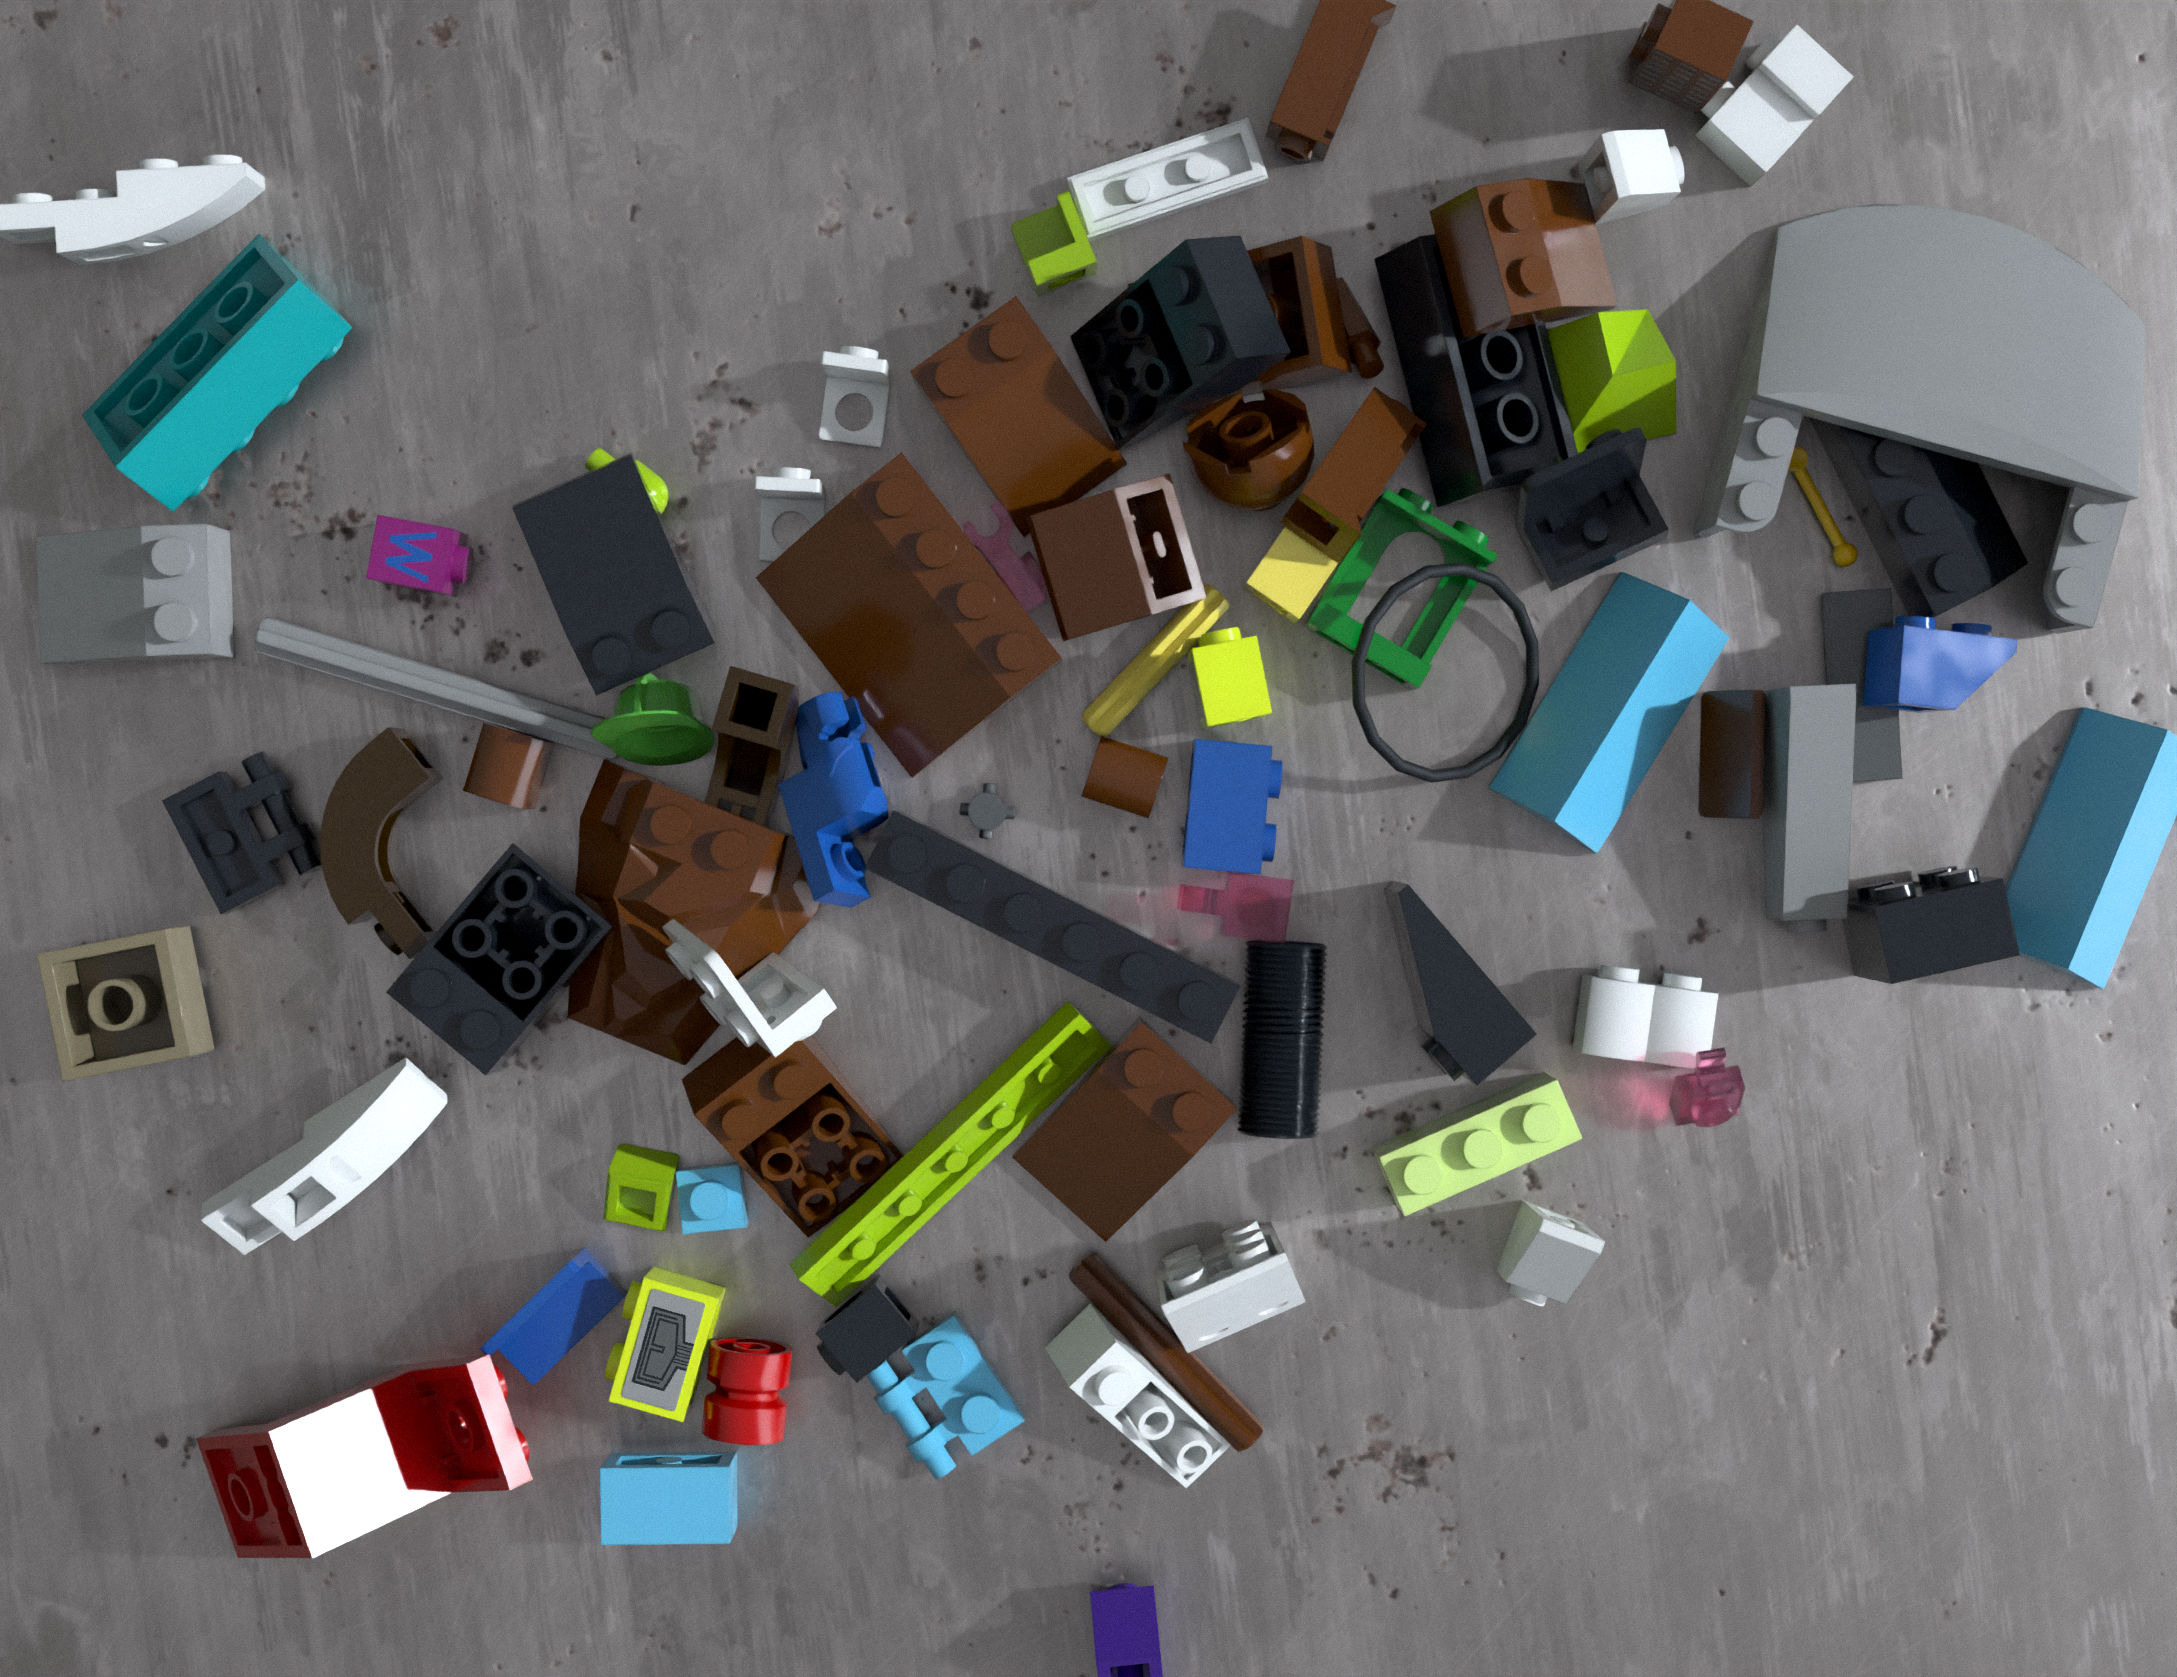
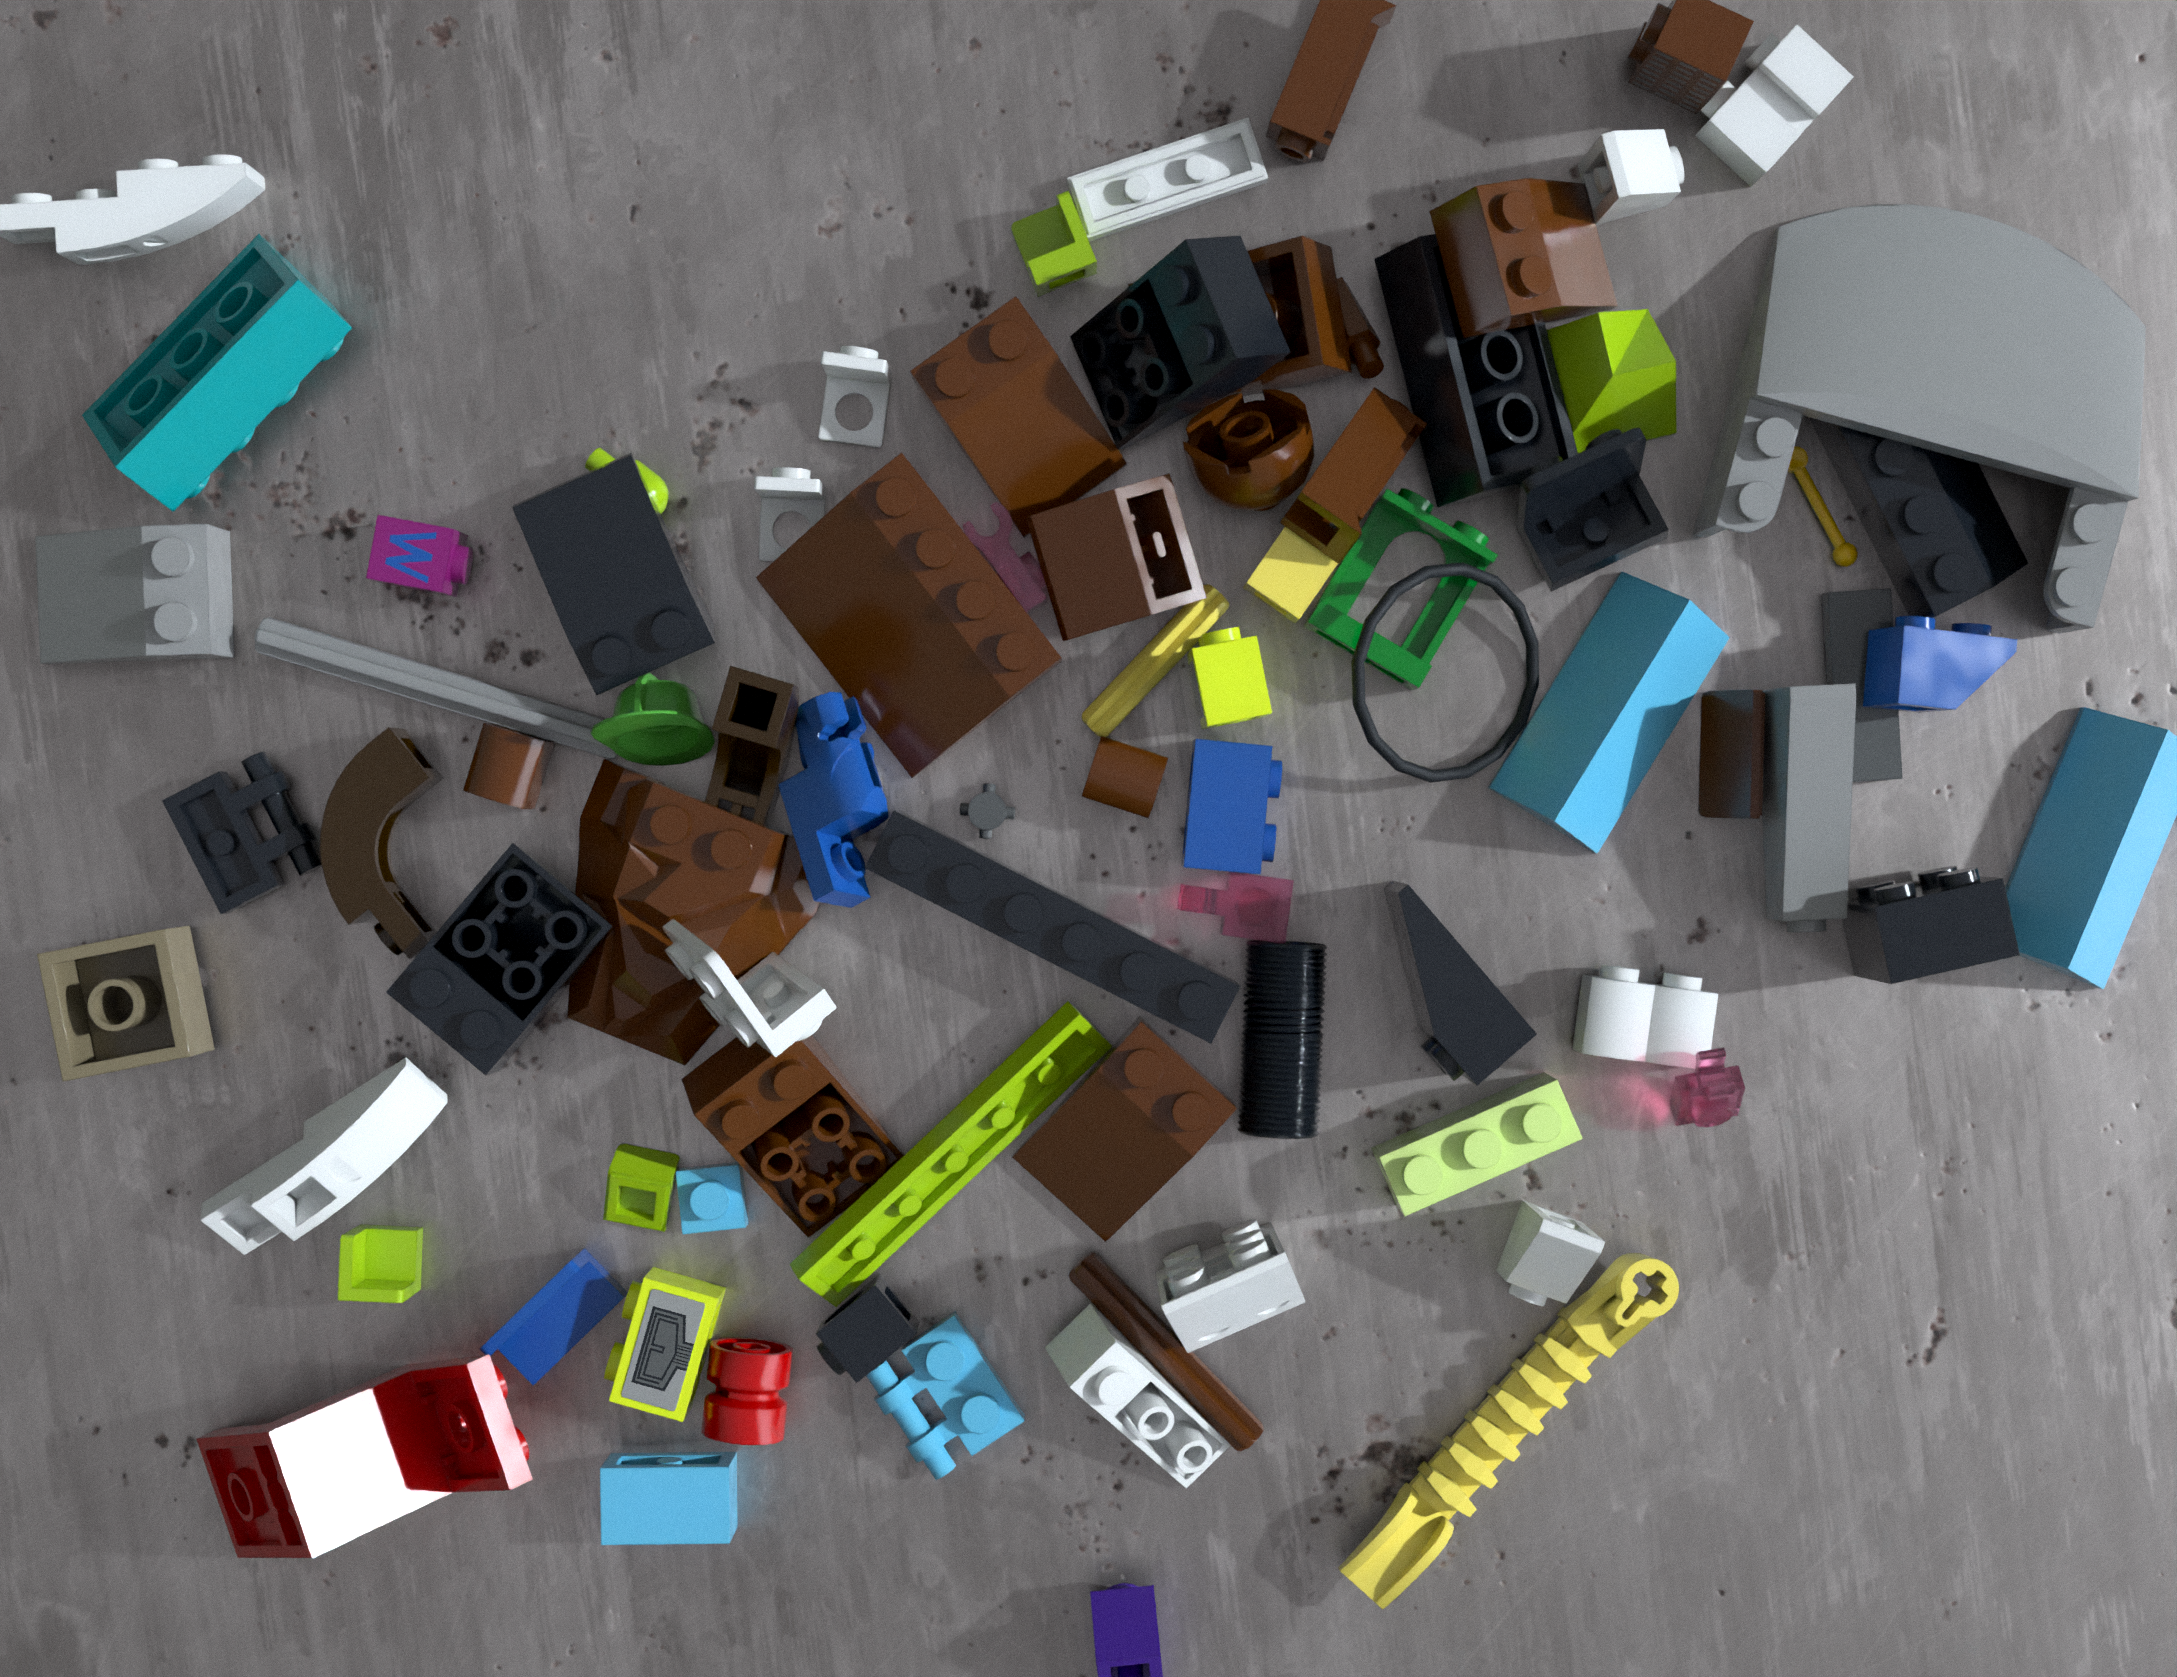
(380, 1263): none -> lime panel
(1419, 1517): none -> light yellow piece

